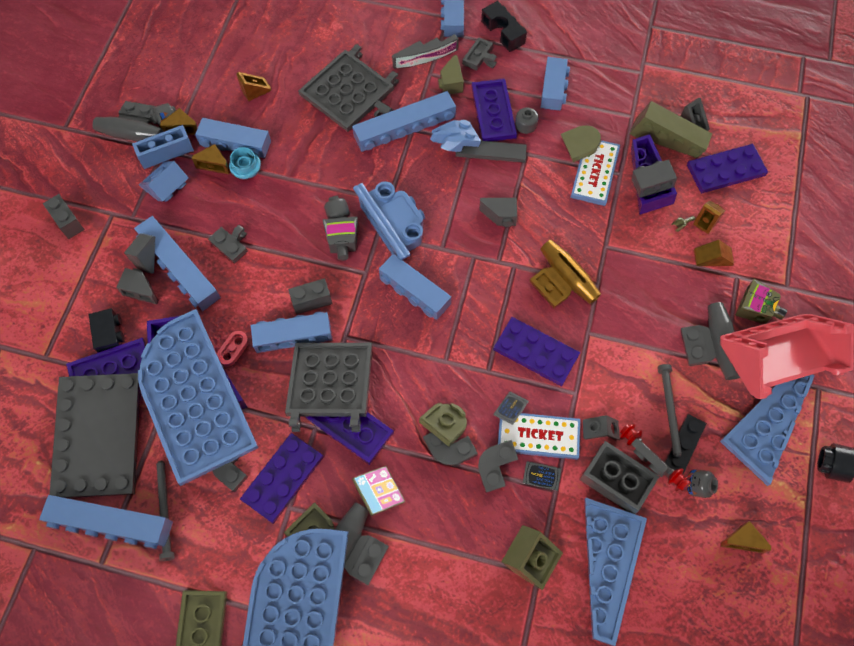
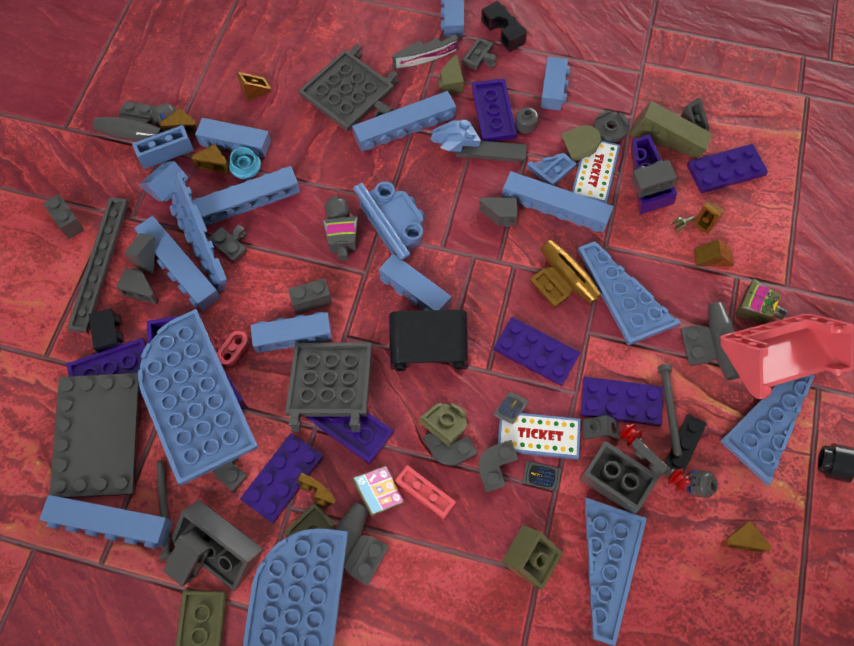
(98, 265): none -> dark grey plate
(187, 558): none -> dark grey brick
(192, 224): none -> medium blue wing
(231, 553): none -> dark grey slope
(247, 196): none -> medium blue brick
(320, 493): none -> pearl gold slope
(425, 492): none -> coral tile
(428, 338): none -> black windscreen
(552, 169): none -> medium blue wing
(557, 202): none -> medium blue brick
(618, 120): none -> dark grey plate
(622, 401): none -> dark purple plate
(627, 300): none -> medium blue wing

